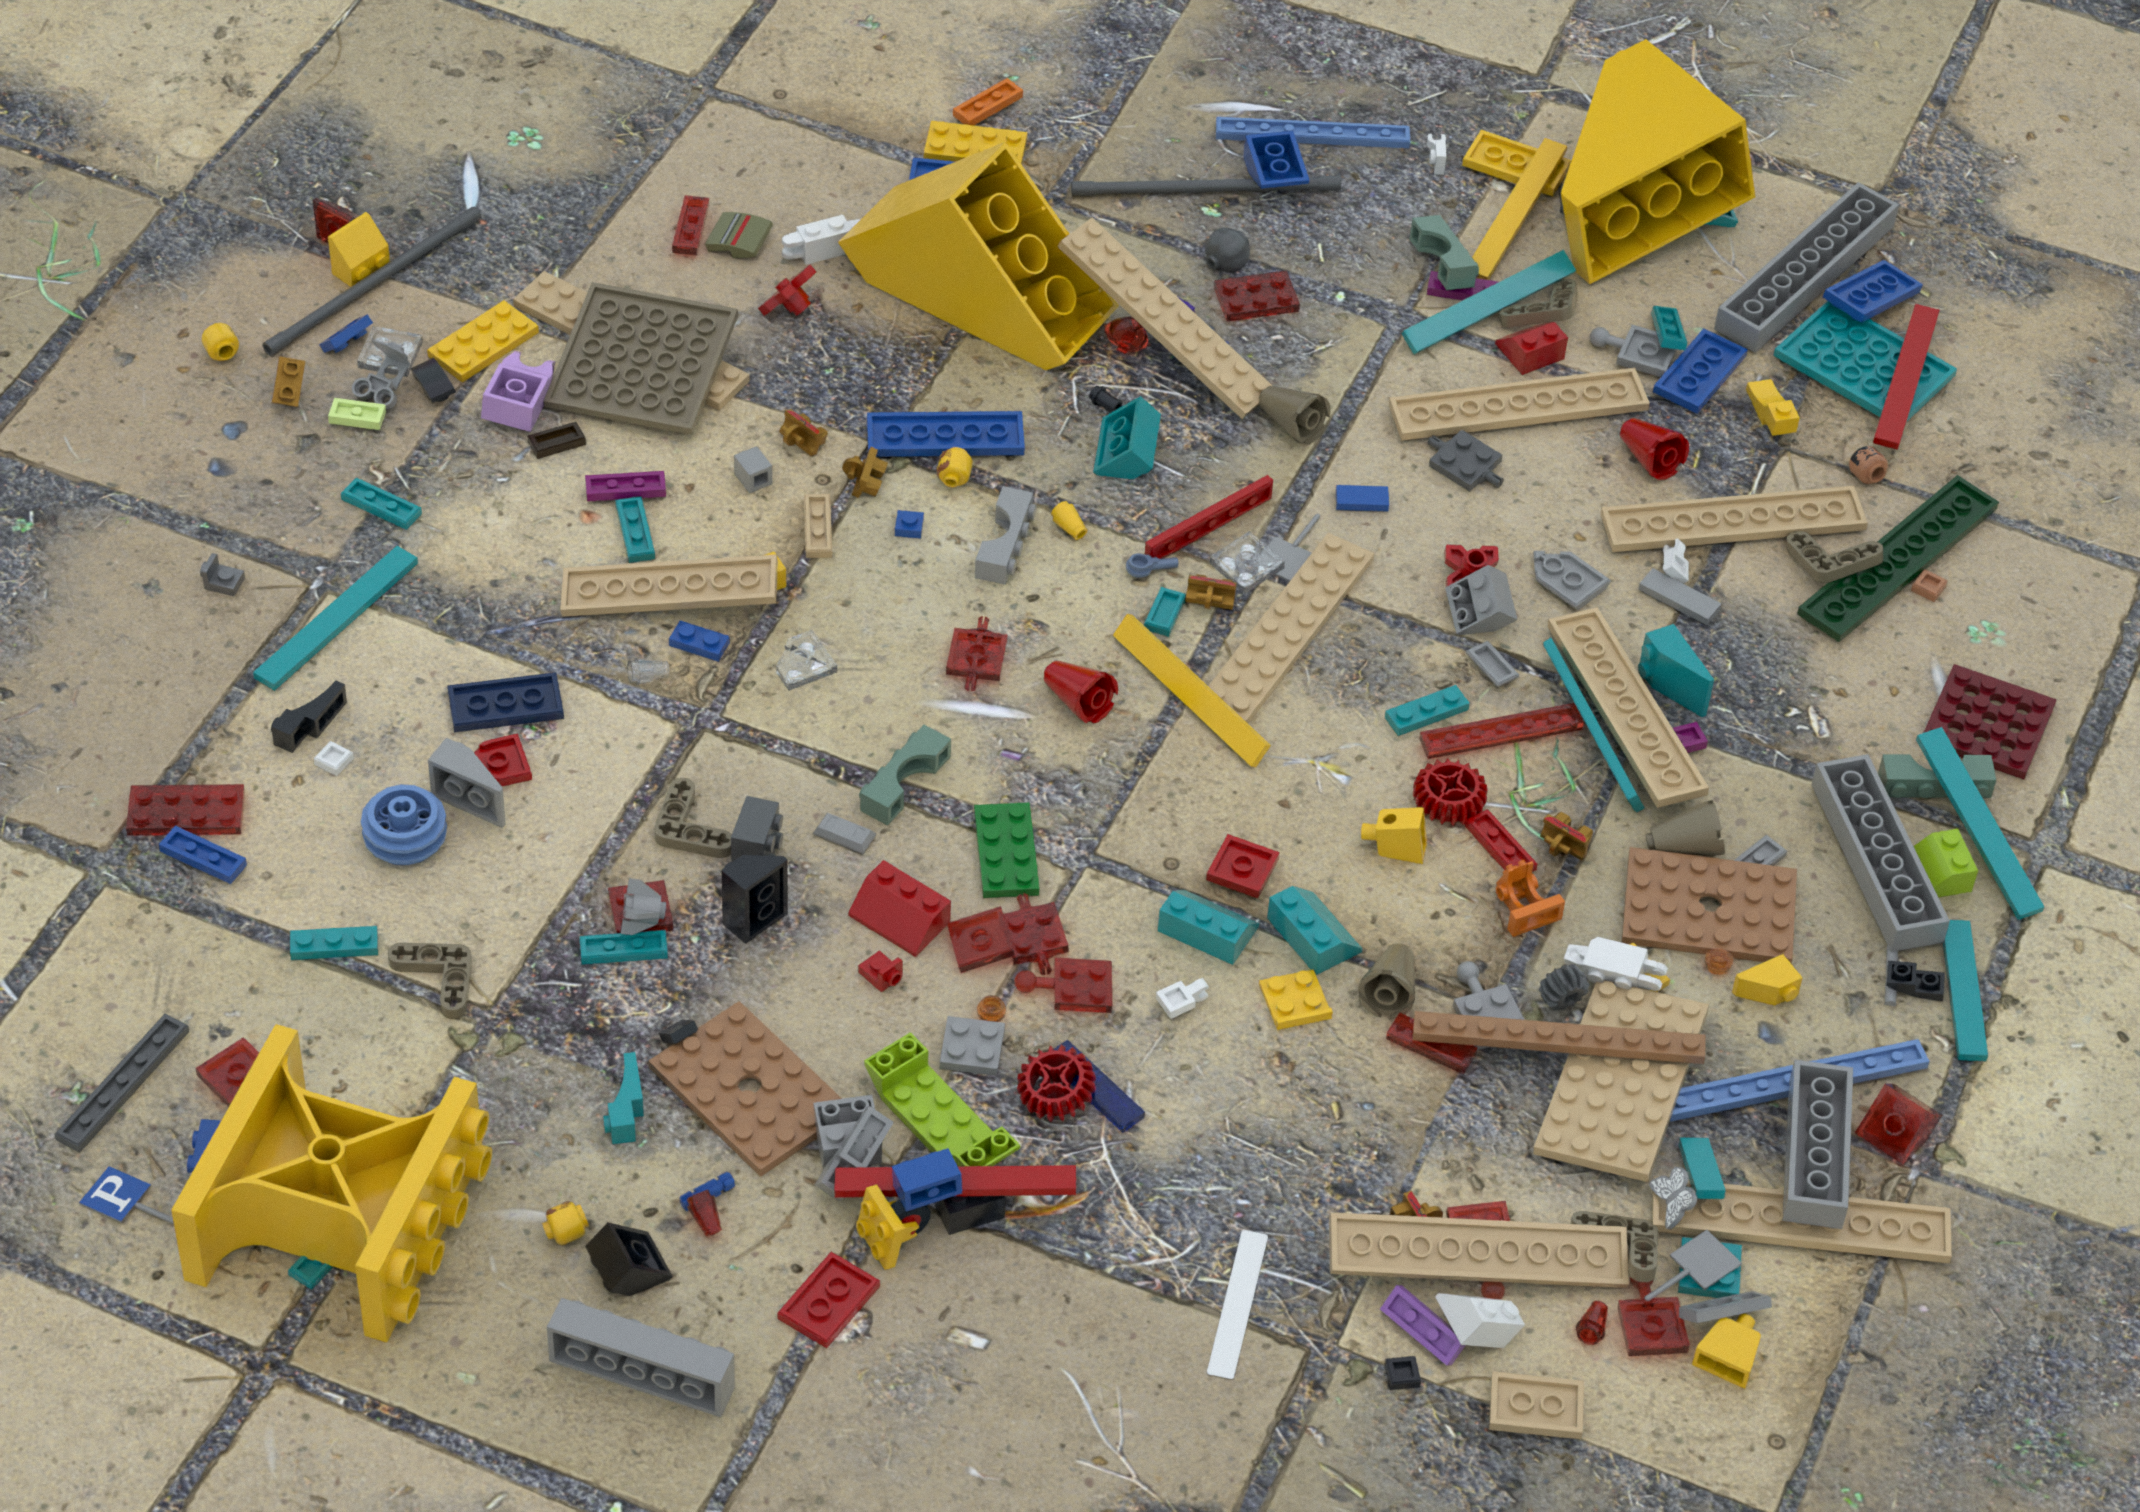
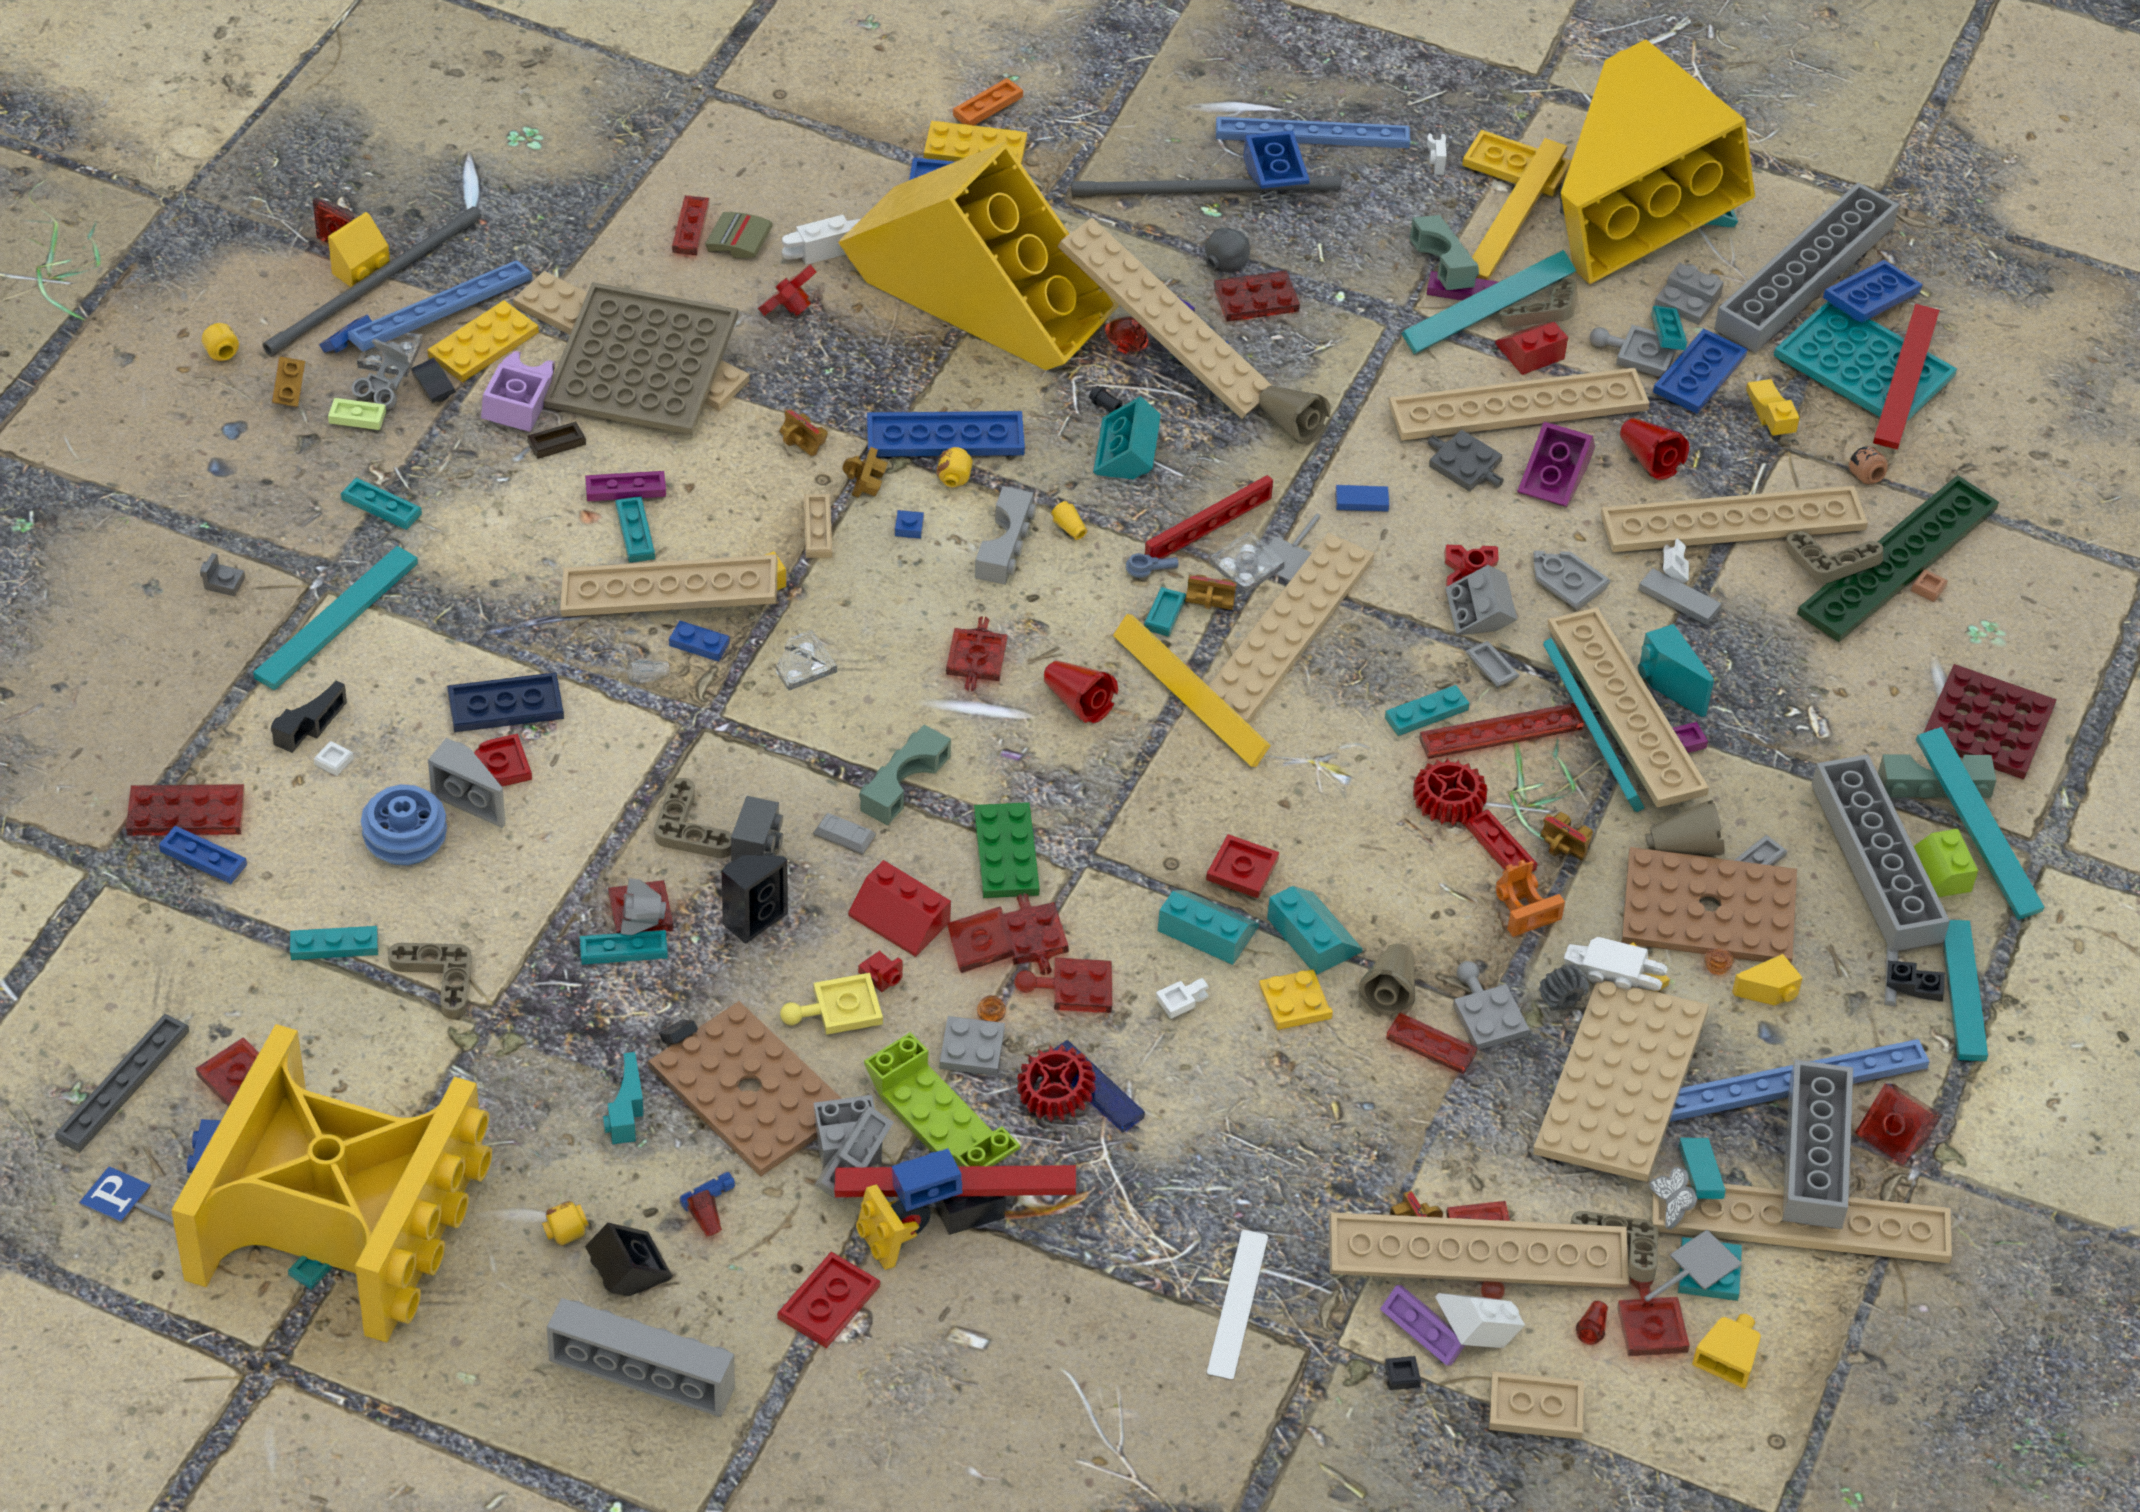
(440, 305): none -> medium blue tile
(753, 469): light grey brick -> none
(842, 1003): none -> light yellow plate
(1399, 834): yellow torso -> none
(1557, 464): none -> magenta slope
(1559, 1037): medium nougat plate -> none
(1690, 292): none -> light grey plate
(1725, 1307): light grey tile -> none

